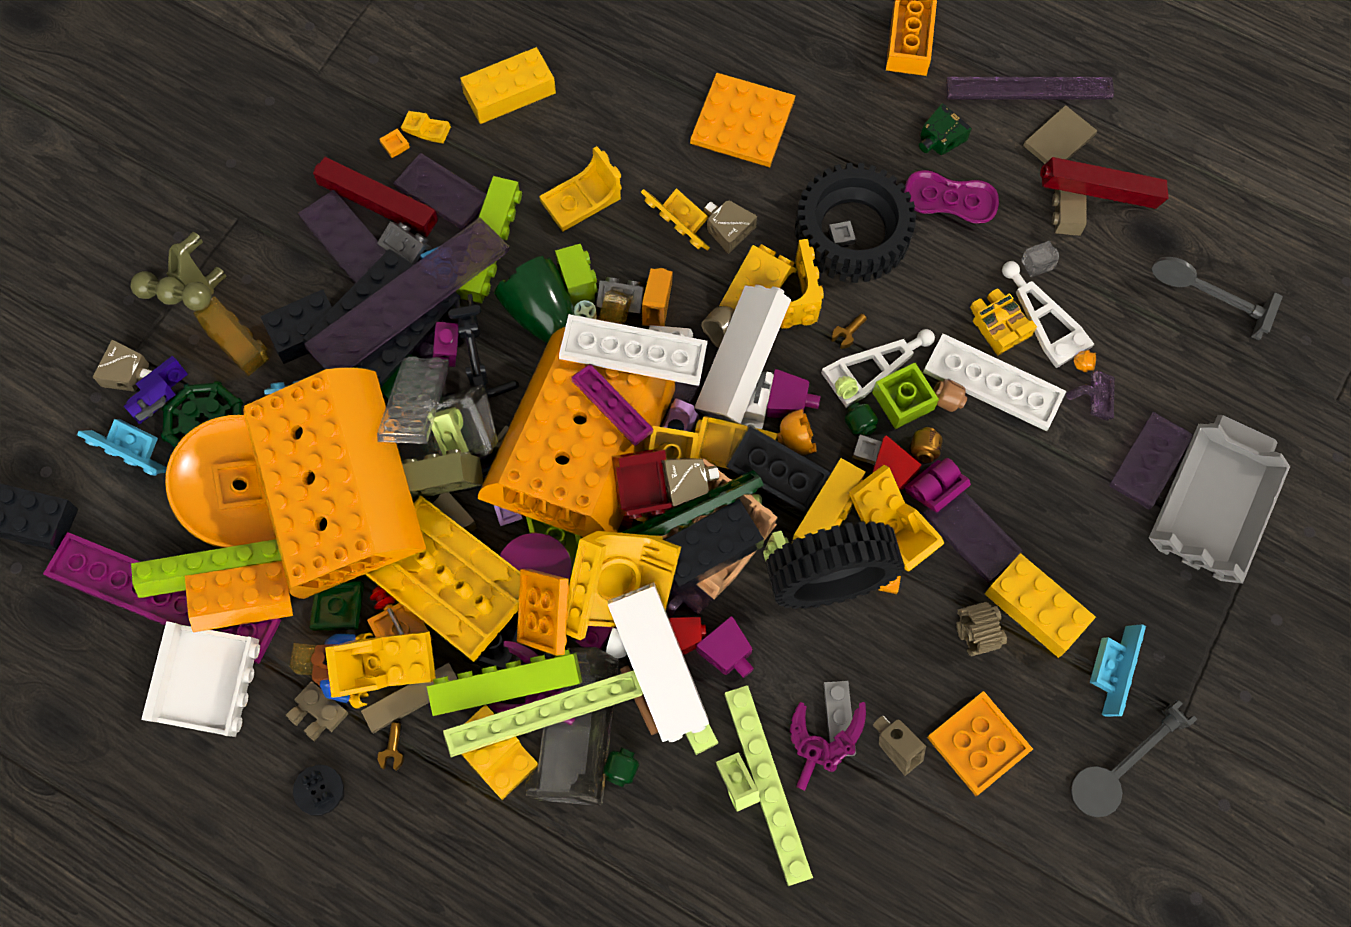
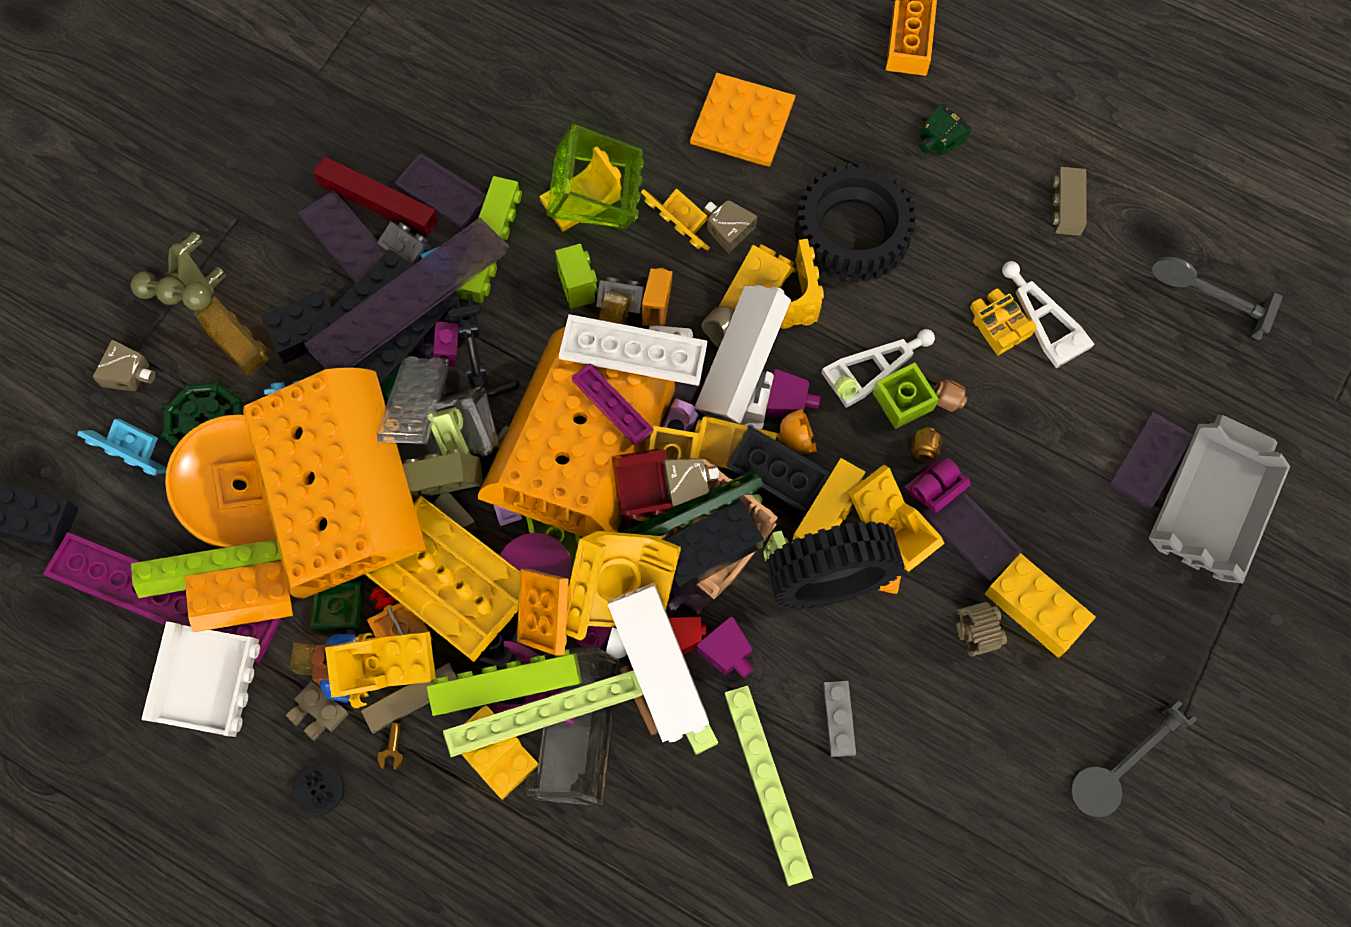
(155, 390): dark purple plate -> none
(394, 143): light orange plate -> none
(423, 127): yellow slope -> none
(508, 85): yellow brick -> none
(536, 297): dark green cylinder -> none
(571, 206): none -> clear neon green windscreen
(585, 308): light aqua wheel -> none
(620, 767): dark green head -> none
(738, 782): yellowish green plate -> none
(817, 749): magenta bar -> none
(842, 233): light grey plate -> none
(848, 331): pearl gold bar -> none
(861, 419): dark green head -> none
(867, 449): light grey plate -> none
(900, 744): dark tan torso -> none
(901, 464): red slope -> none
(969, 200): magenta plate -> none
(979, 743): light orange plate -> none
(995, 382): white plate -> none
(1029, 88): clear purple plate -> none
(1040, 258): clear brick -> none
(1060, 136): dark tan tile -> none
(1085, 361): light orange plate -> none
(1101, 395): clear purple plate -> none
(1104, 183): dark red brick -> none
(1116, 667): medium azure bracket -> none

